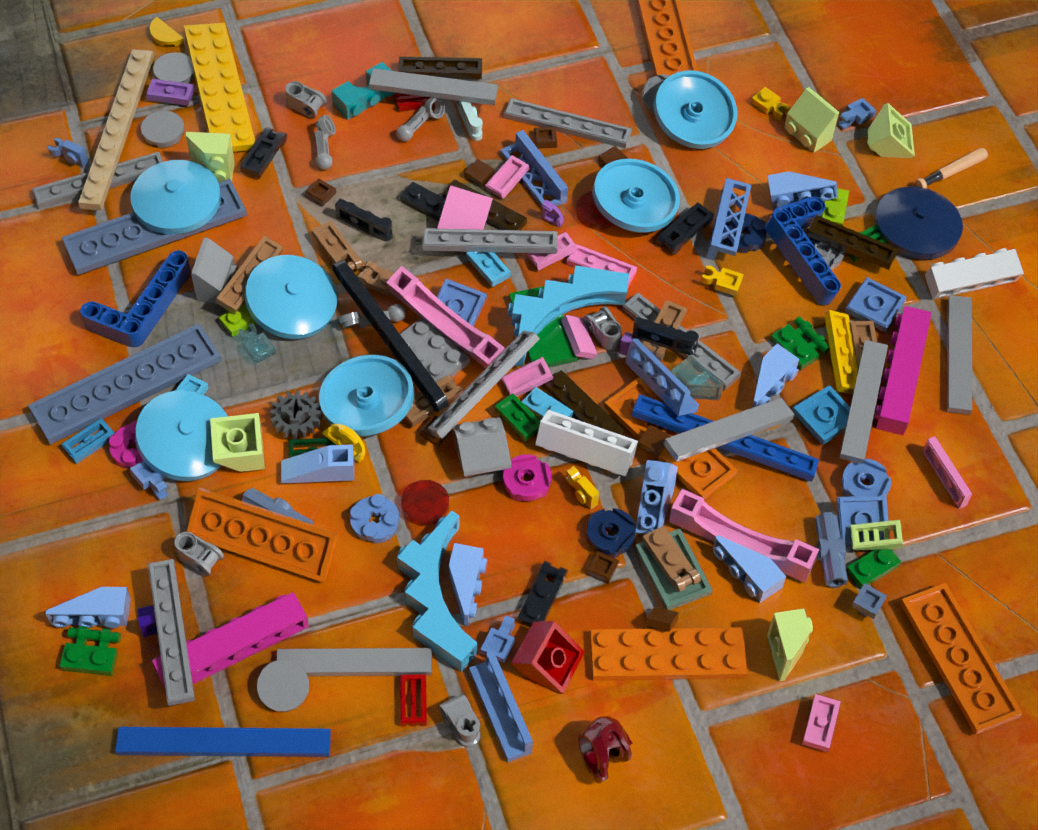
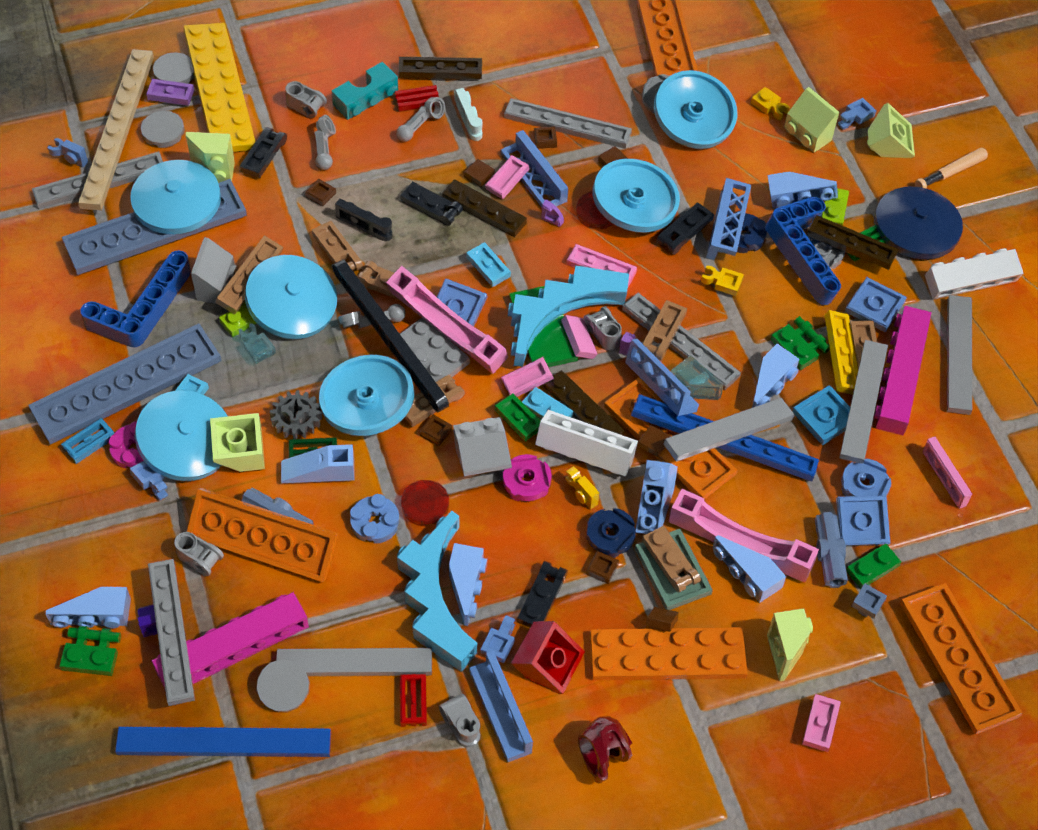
(163, 34): yellow tile -> none
(344, 435): yellow tile -> none
(433, 86): light grey tile -> none
(464, 210): bright pink slope -> none
(483, 384): light grey tile -> none
(489, 240): light grey tile -> none
(565, 247): bright pink plate -> none
(665, 336): black plate -> none
(877, 544): yellowish green slope -> none

